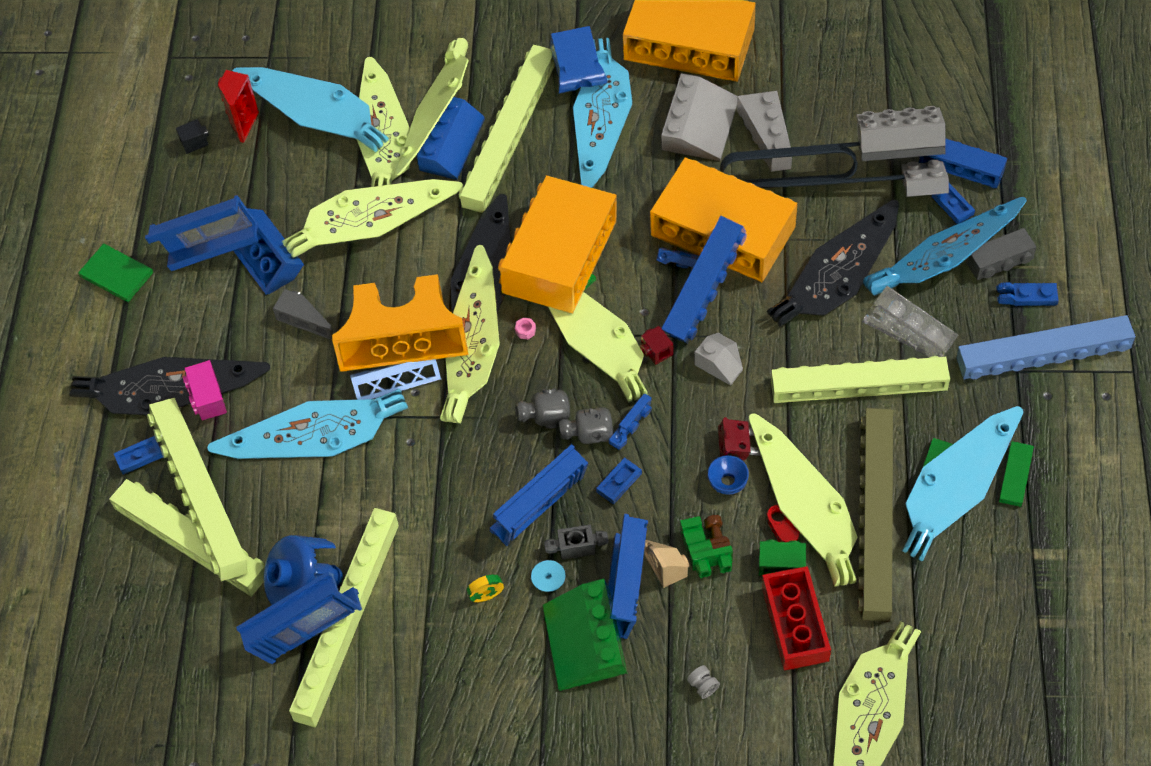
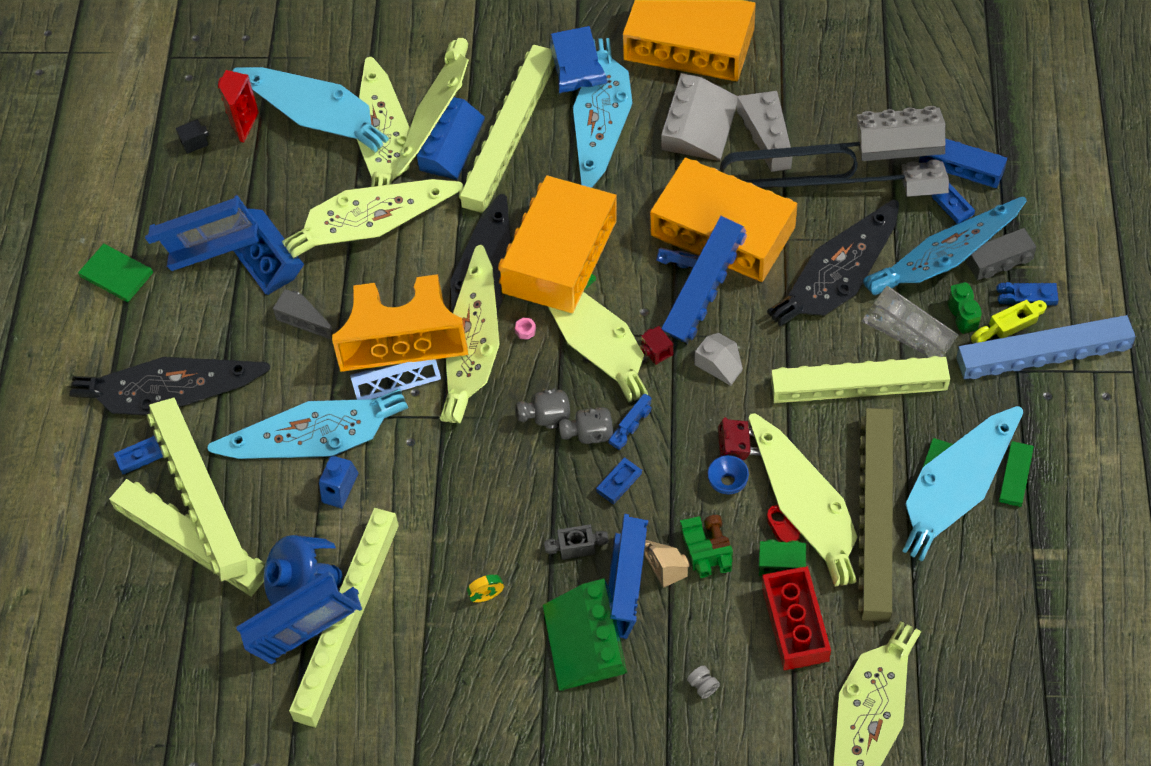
(204, 390): dark pink brick -> none
(338, 477): none -> blue torso
(538, 495): blue piece -> none
(548, 576): medium azure piece -> none
(964, 307): none -> green brick
(1007, 322): none -> neon yellow piece

